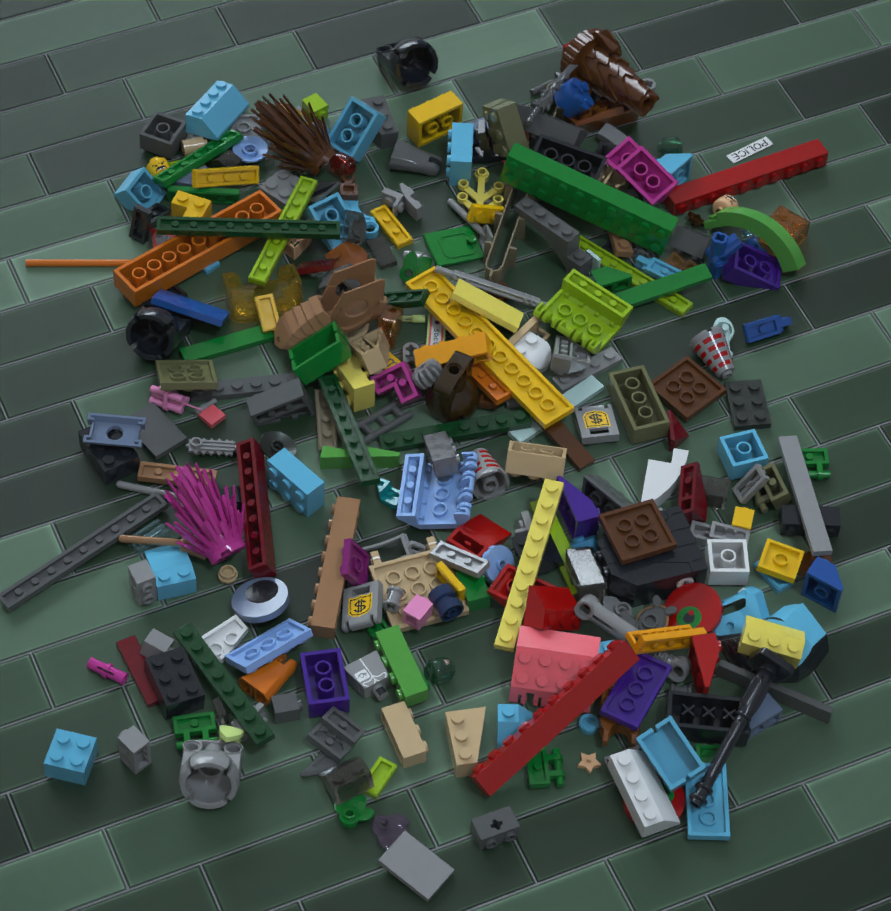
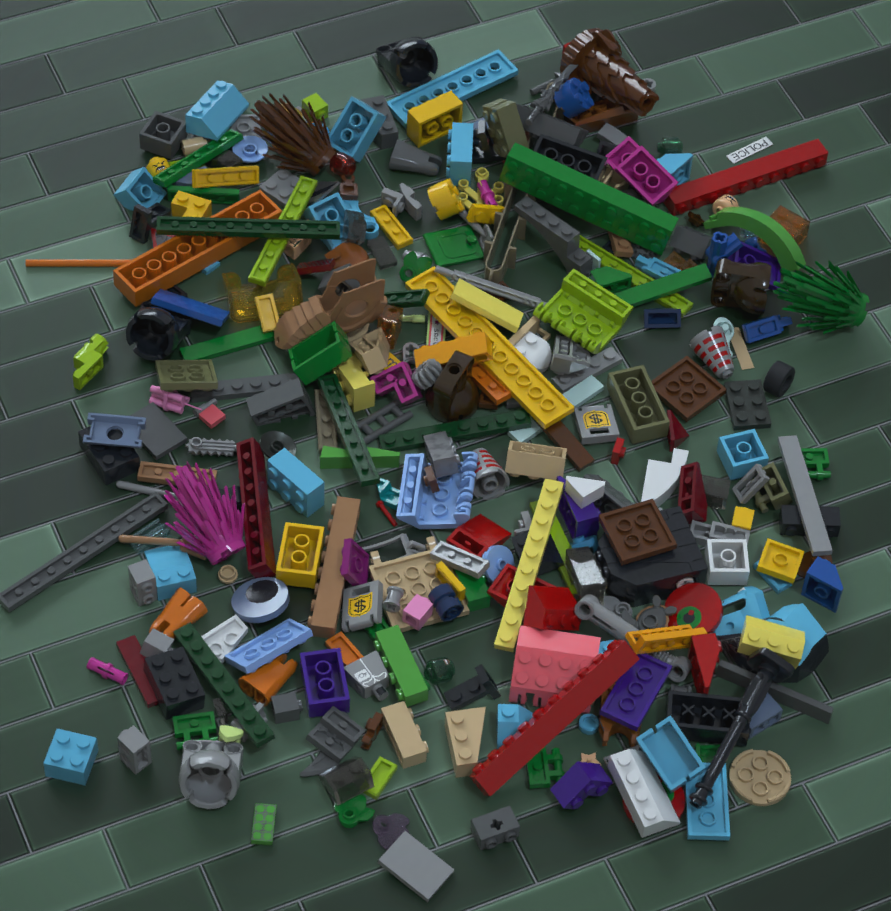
(89, 360): none -> lime plate
(178, 612): none -> orange piece
(263, 824): none -> bright green tile
(300, 555): none -> yellow brick
(348, 650): none -> orange tile
(373, 728): none -> reddish brown plate
(379, 504): none -> red piece
(430, 479): none -> plate
(445, 199): none -> yellow brick
(455, 80): none -> medium azure plate
(472, 690): none -> black bracket
(486, 194): none -> dark pink pin
(579, 782): none -> dark purple brick
(584, 490): none -> white slope
(618, 451): none -> red plate
(662, 318): none -> dark blue slope
(736, 284): none -> dark brown piece
(741, 350): none -> tan sticker
(760, 777): none -> tan tile
(779, 378): none -> black tyre
(835, 300): none -> green plant

